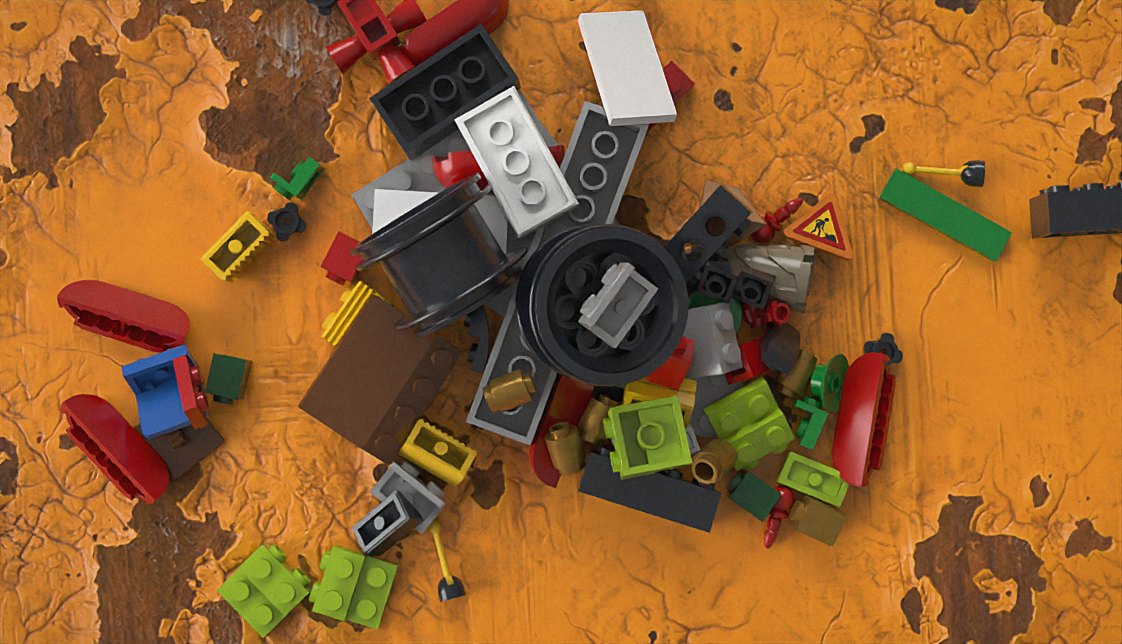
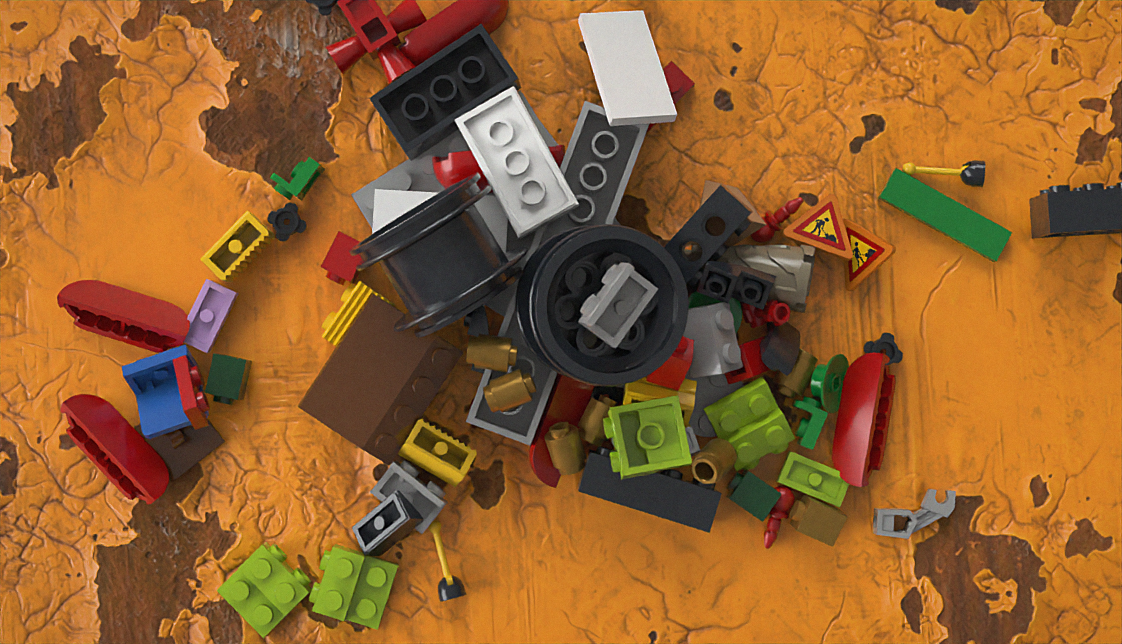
(209, 315): none -> lavender plate
(491, 352): none -> pearl gold brick
(868, 254): none -> piece
(931, 510): none -> light grey piece

